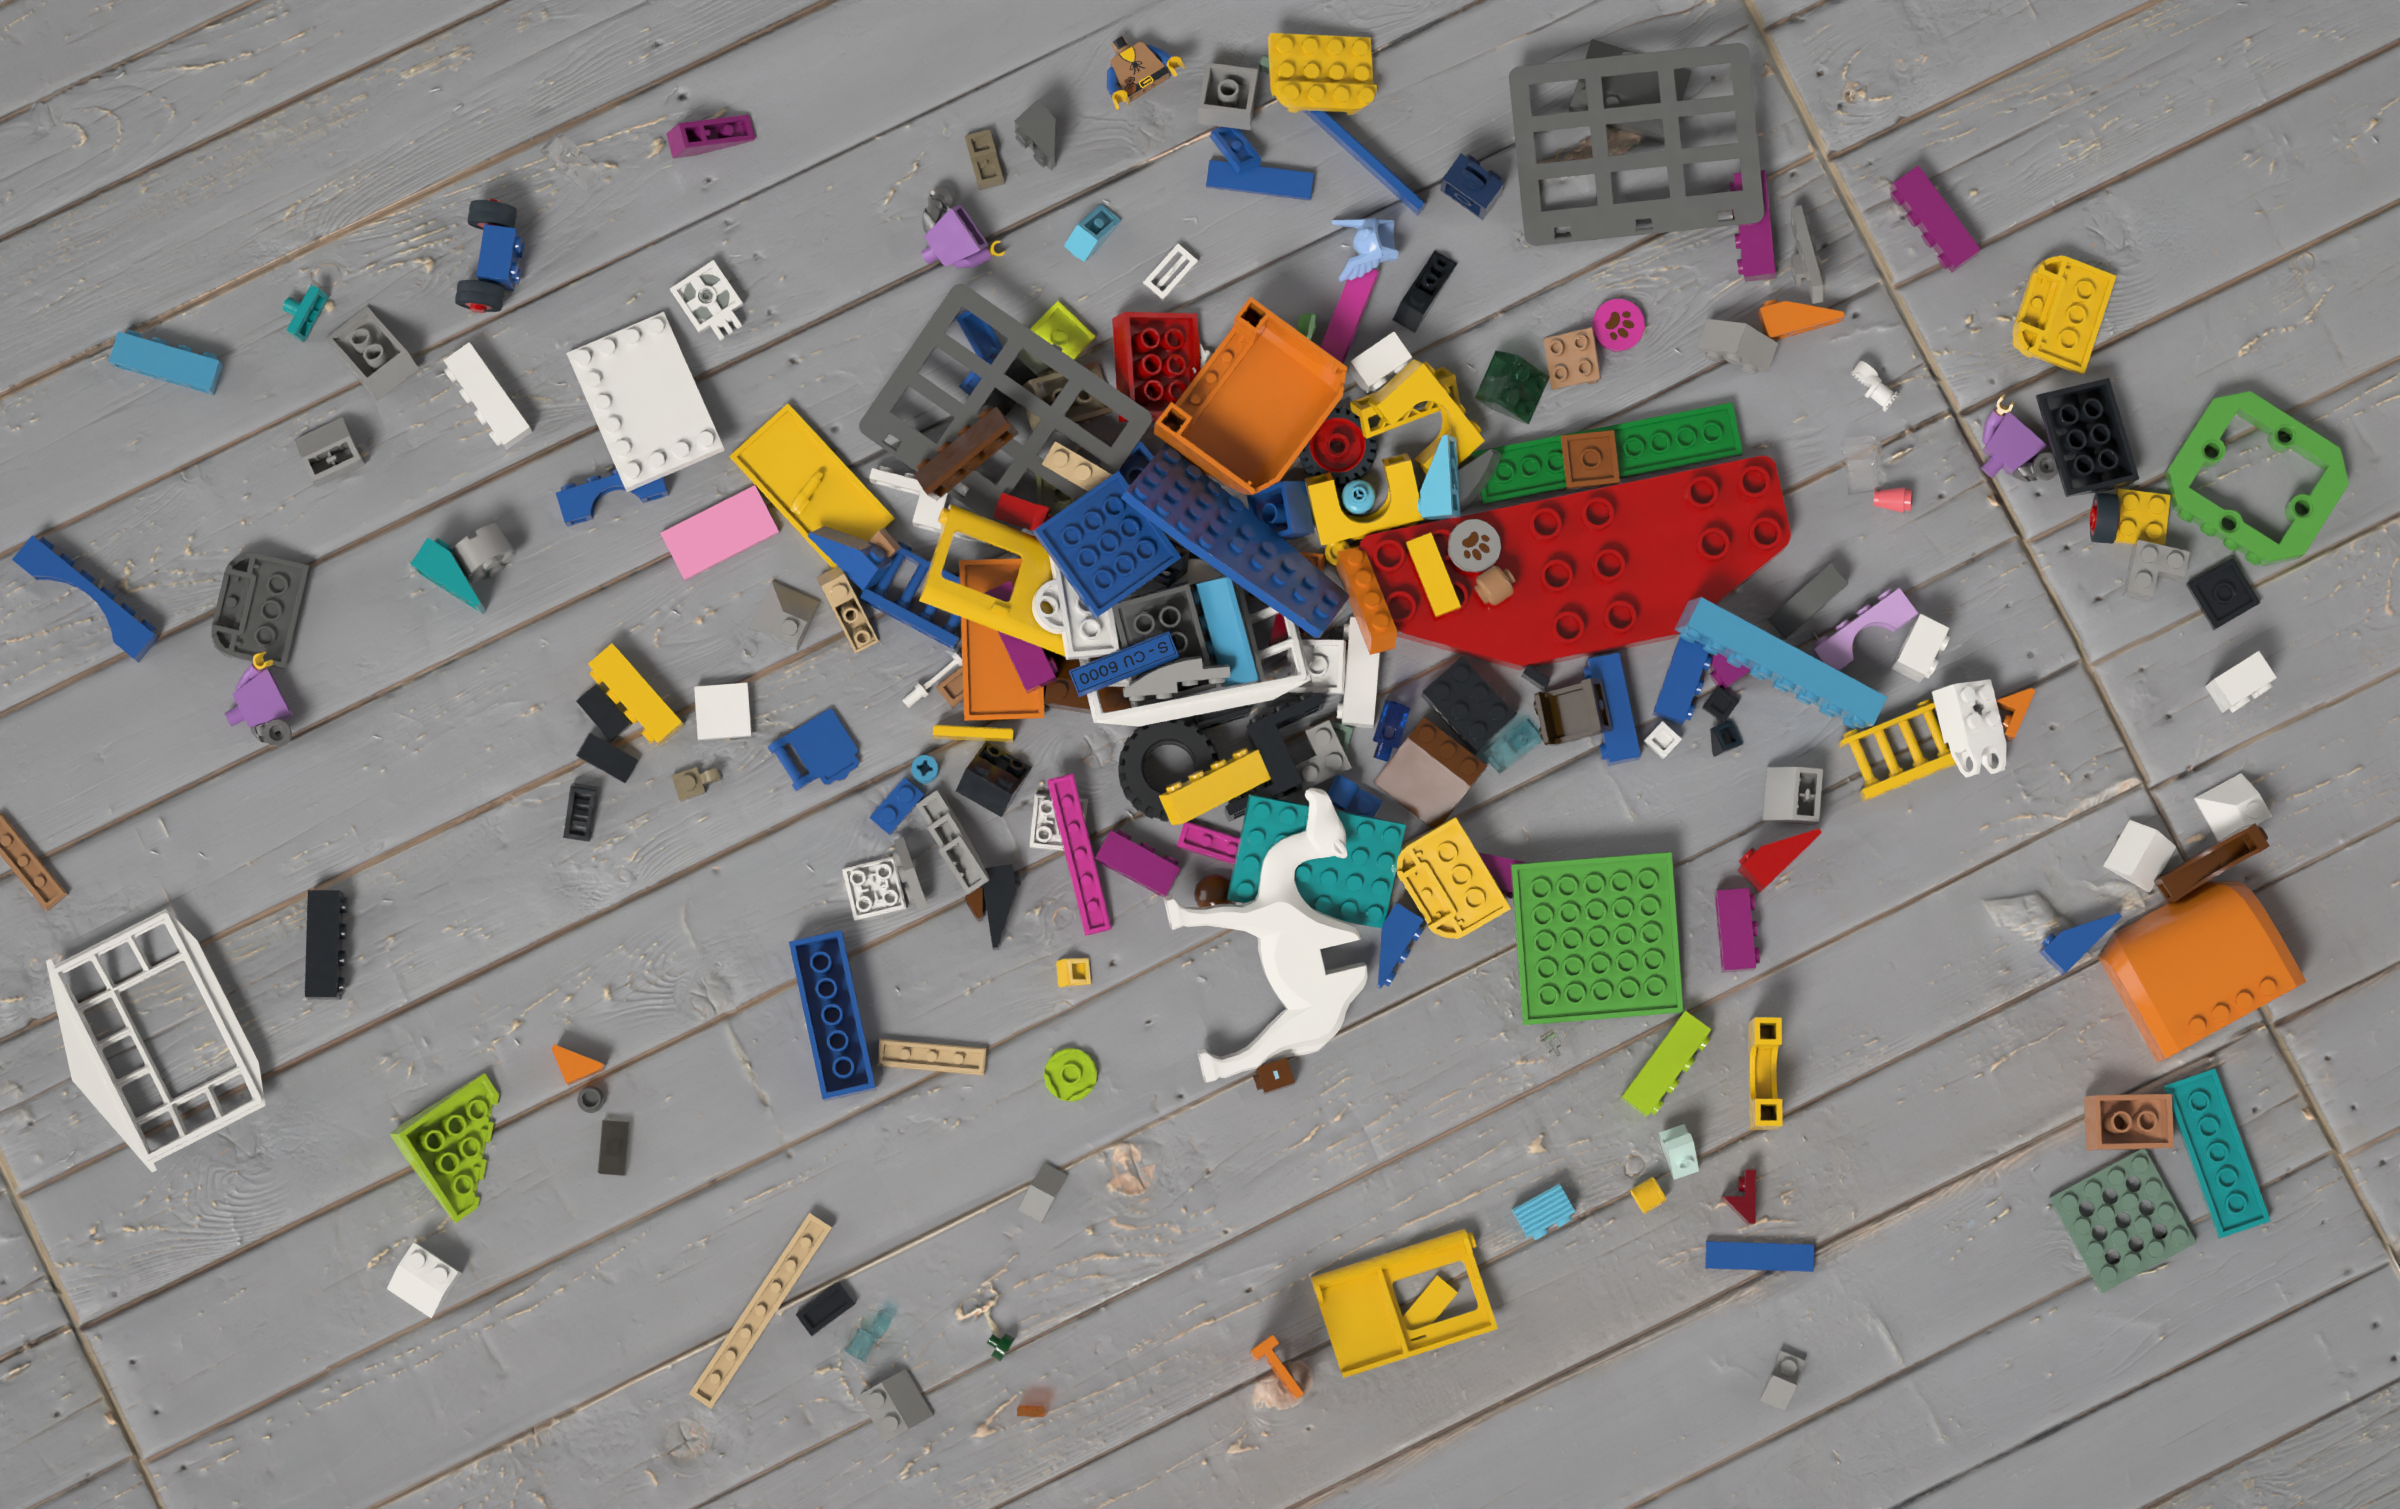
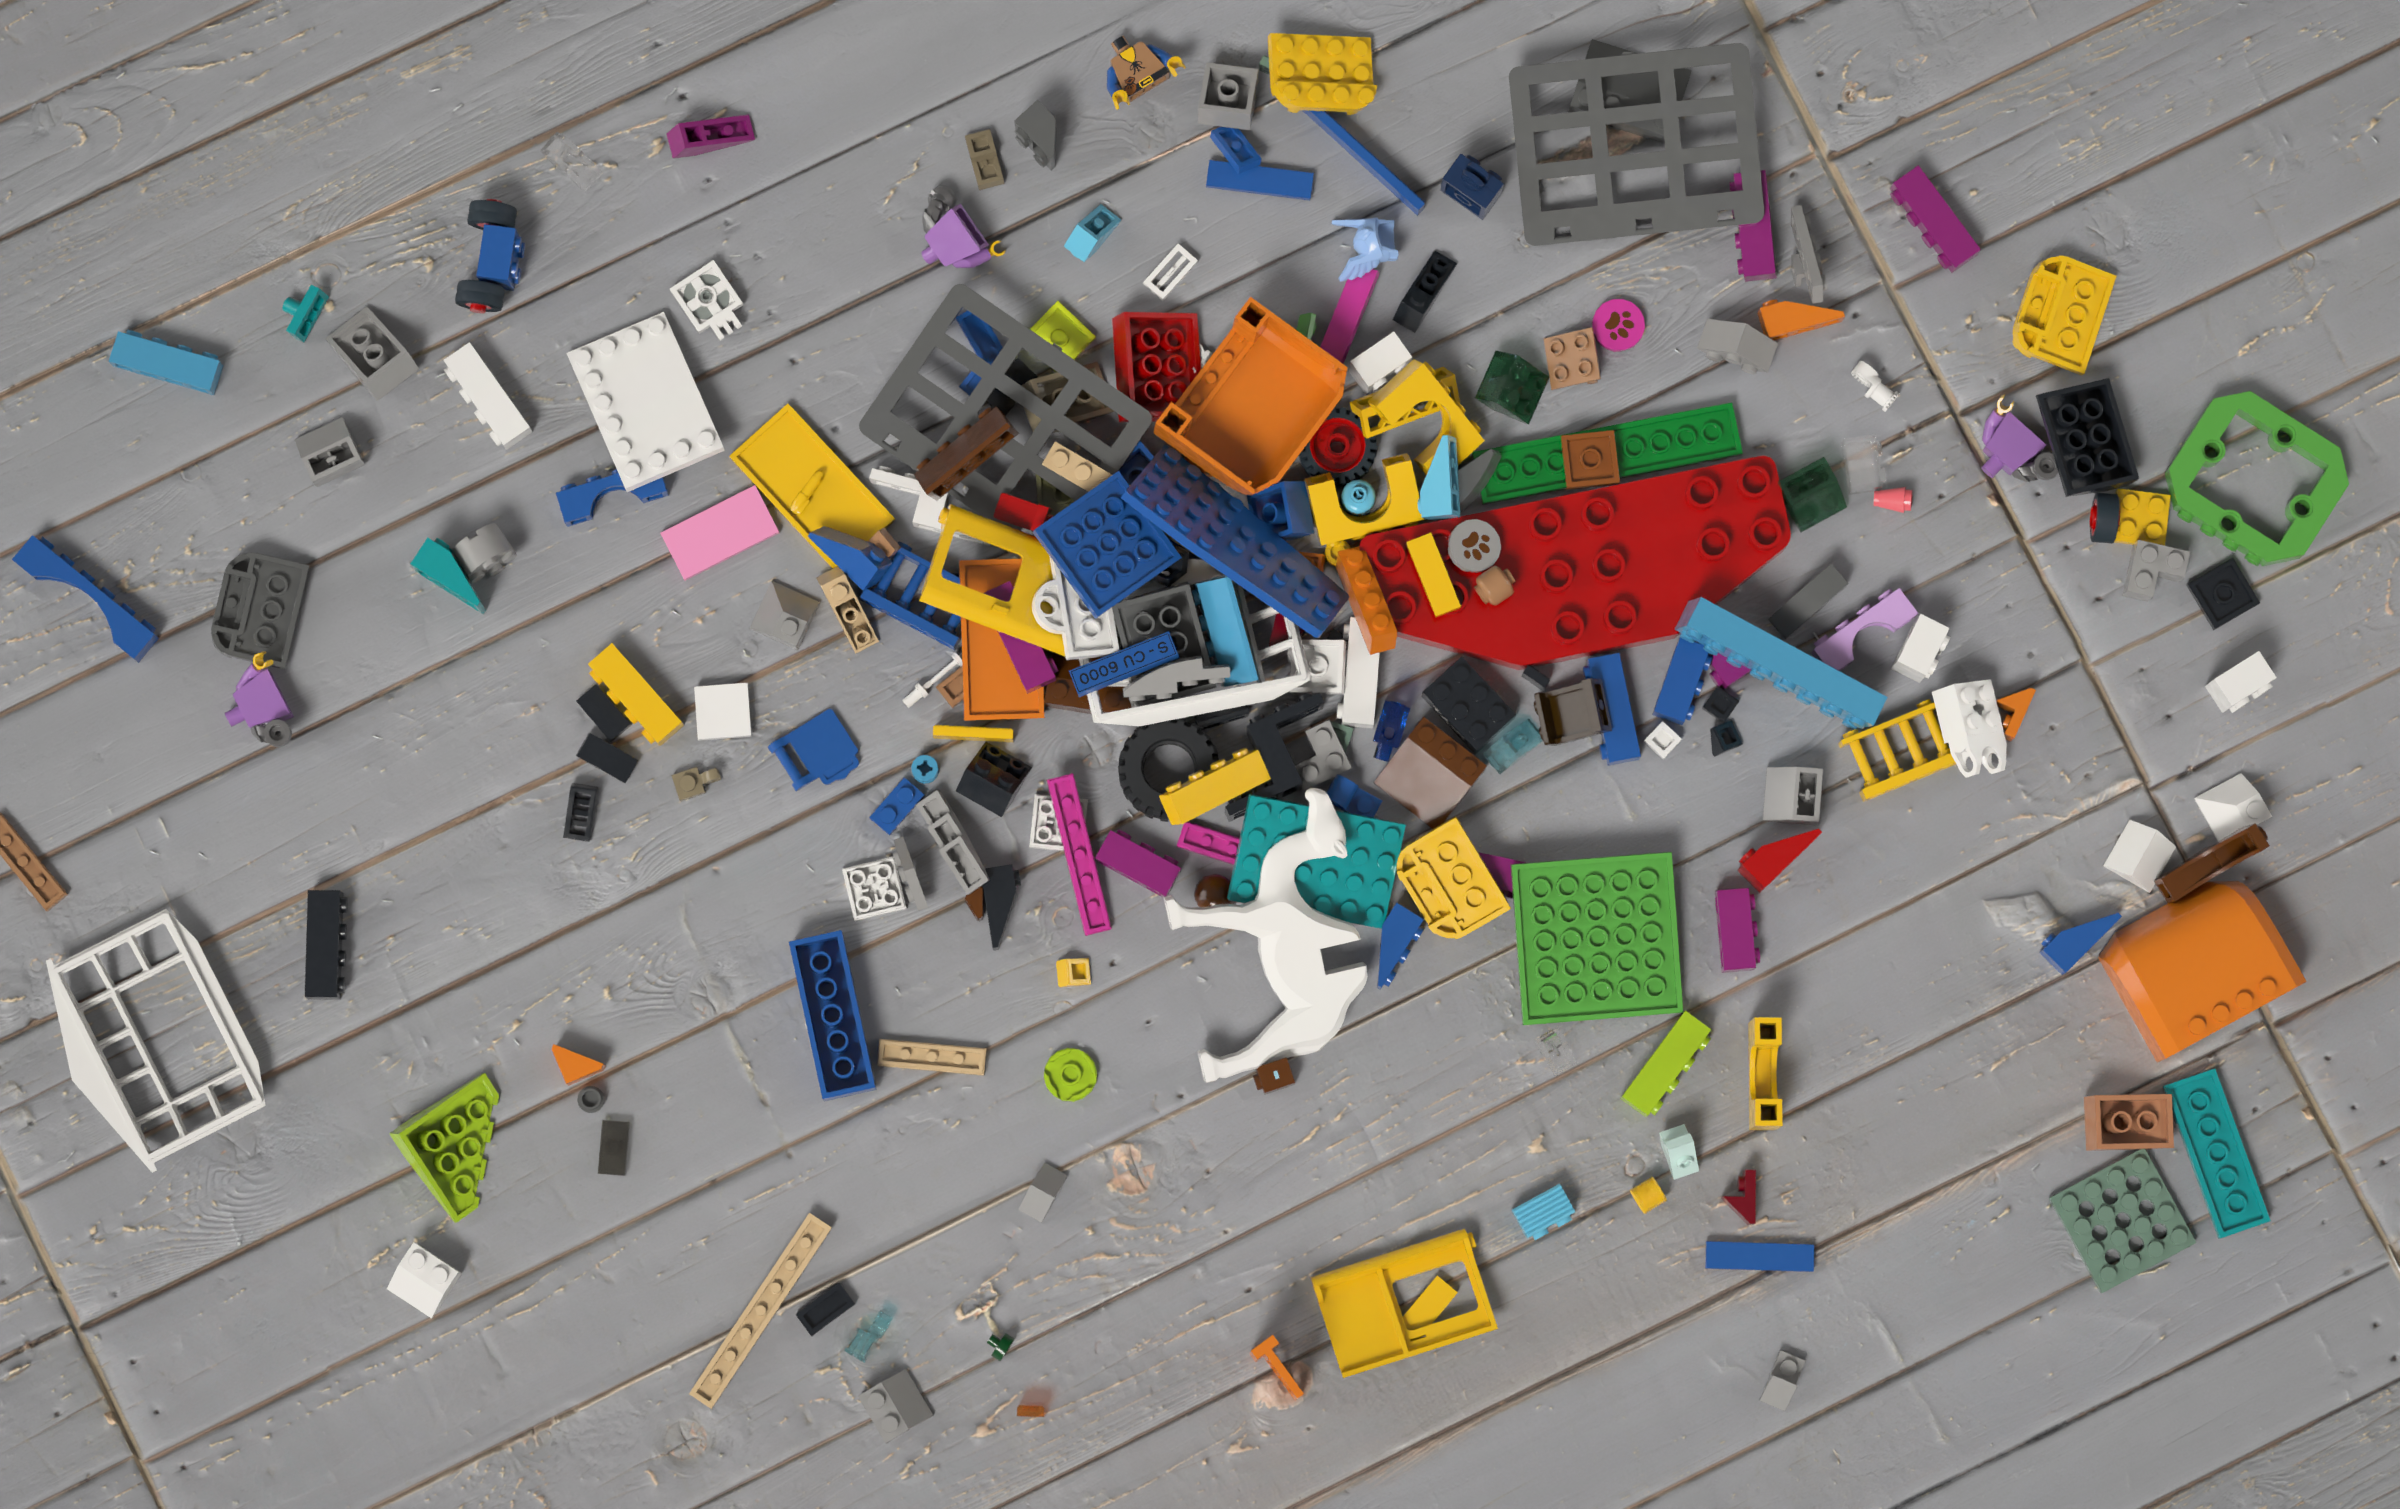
(1812, 494): none -> clear green slope

